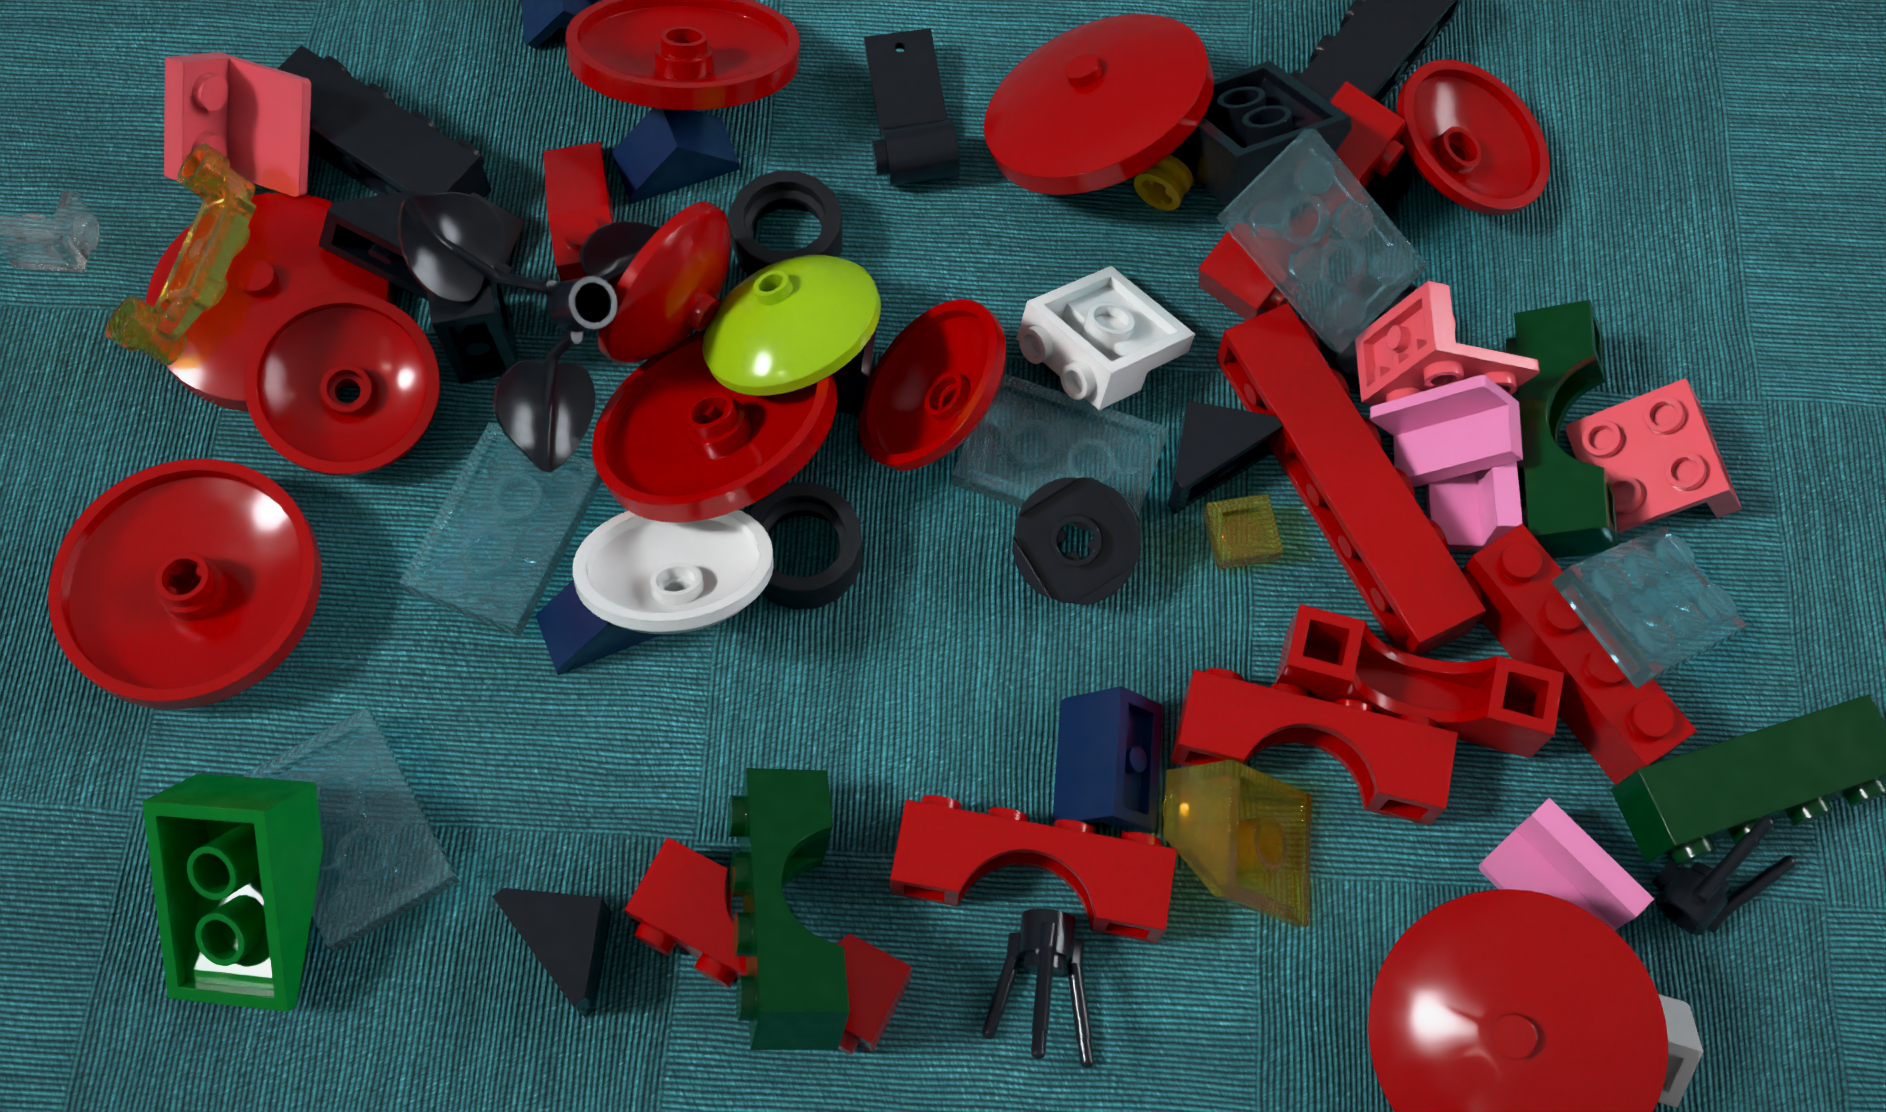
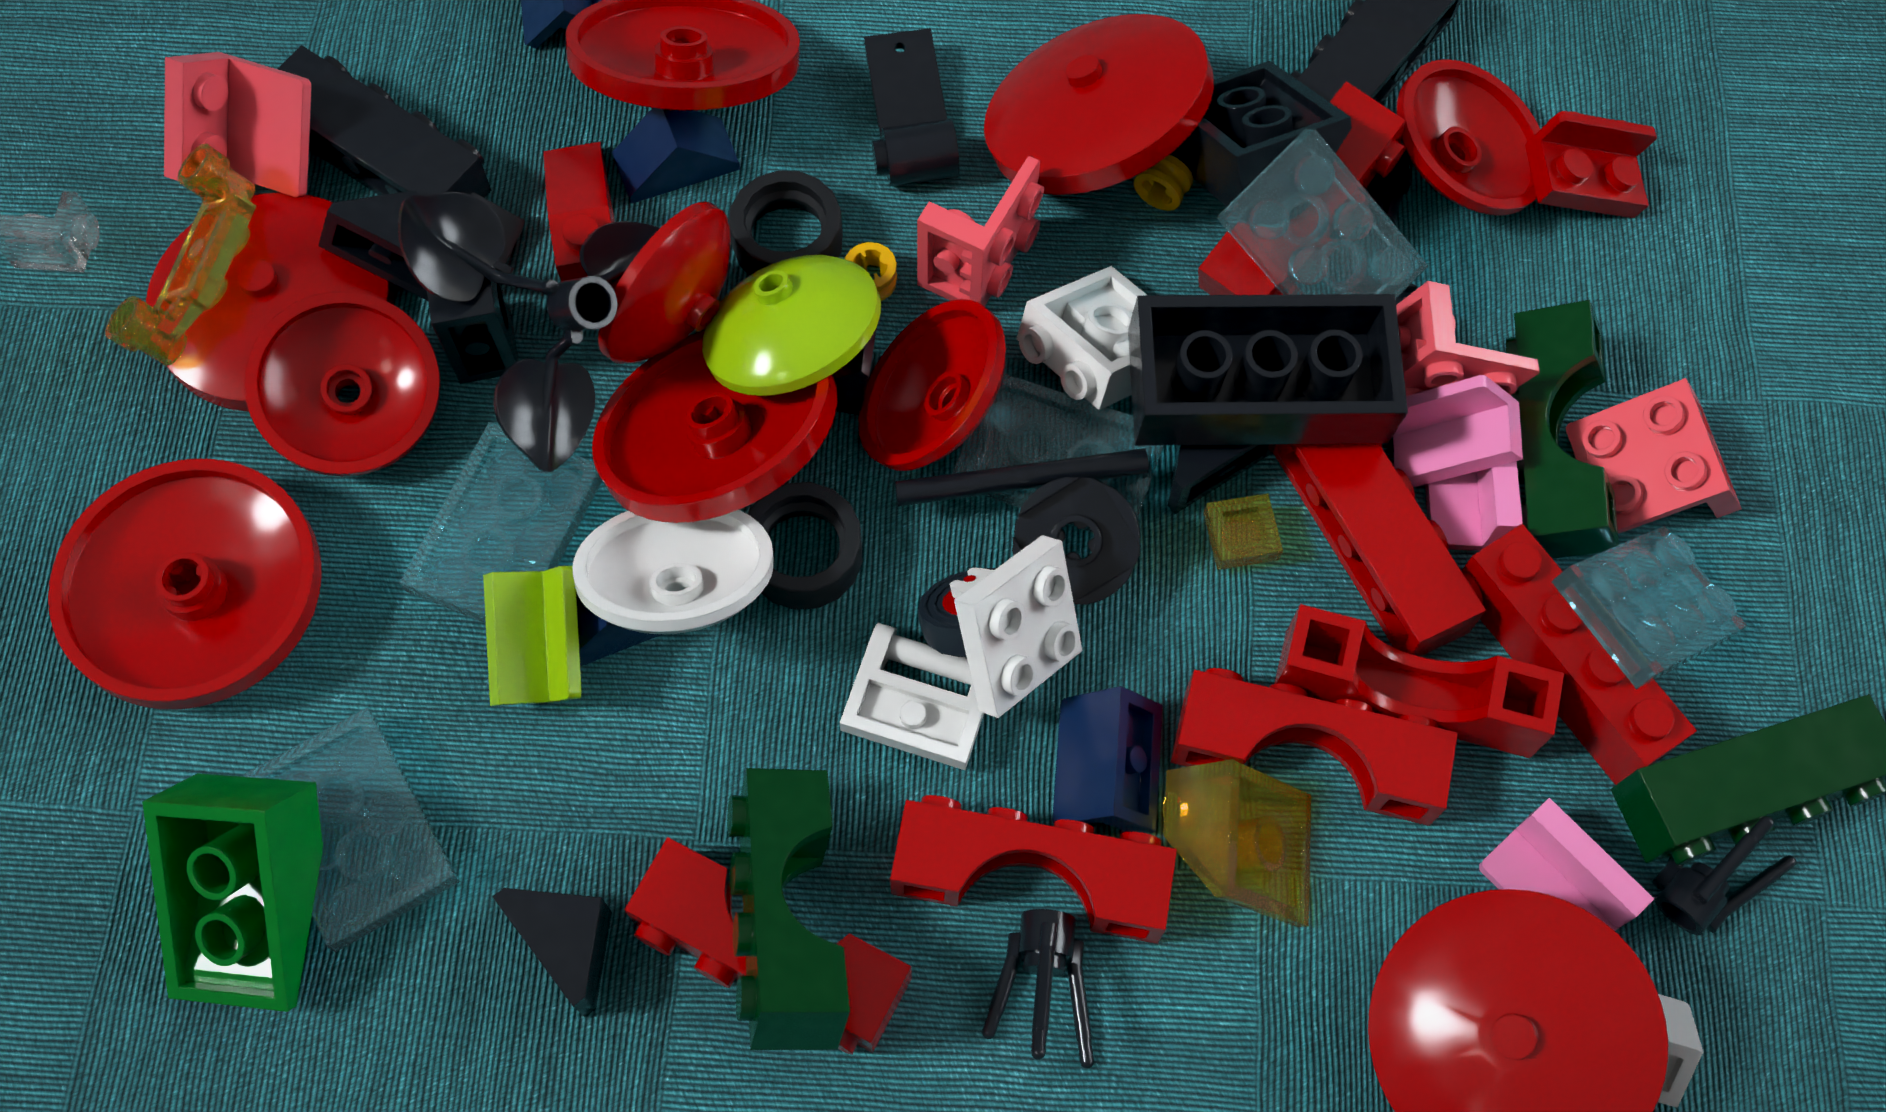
(532, 636): none -> lime panel
(877, 255): none -> yellow bush
(909, 712): none -> white plate
(975, 260): none -> coral bracket
(1007, 621): none -> white plate
(1019, 477): none -> black bar
(1266, 369): none -> black brick
(1590, 164): none -> red bracket

